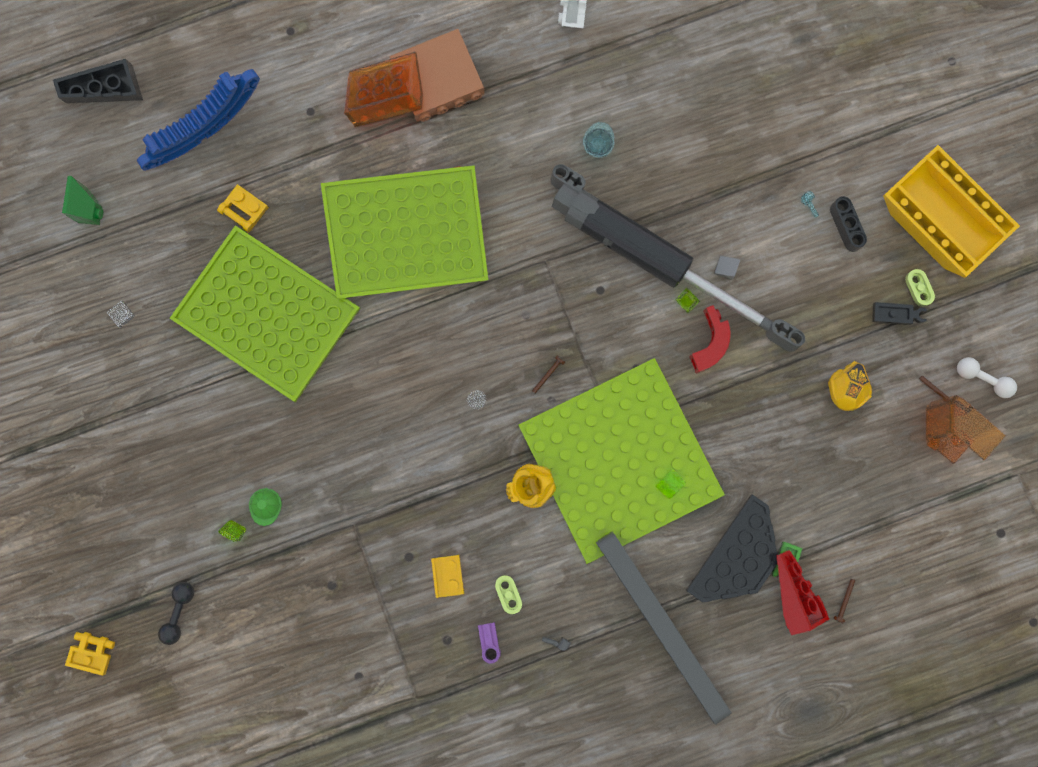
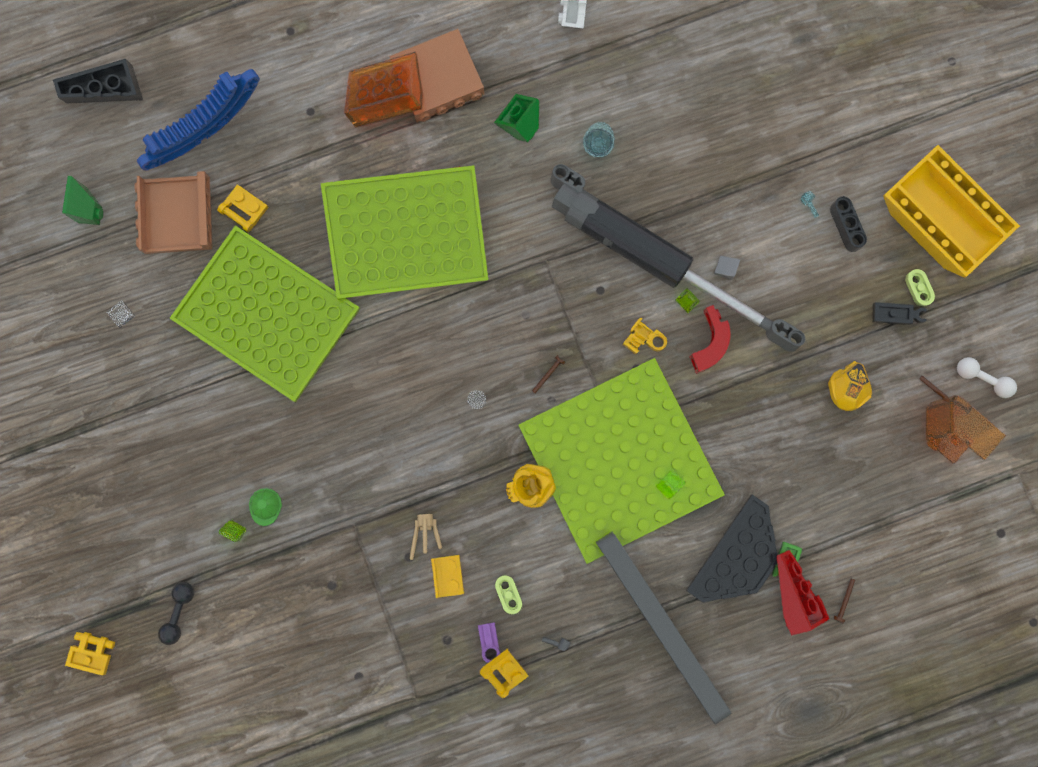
(173, 214): none -> nougat panel
(425, 522): none -> tan plant
(509, 669): none -> yellow plate
(520, 117): none -> green slope
(641, 334): none -> yellow piece

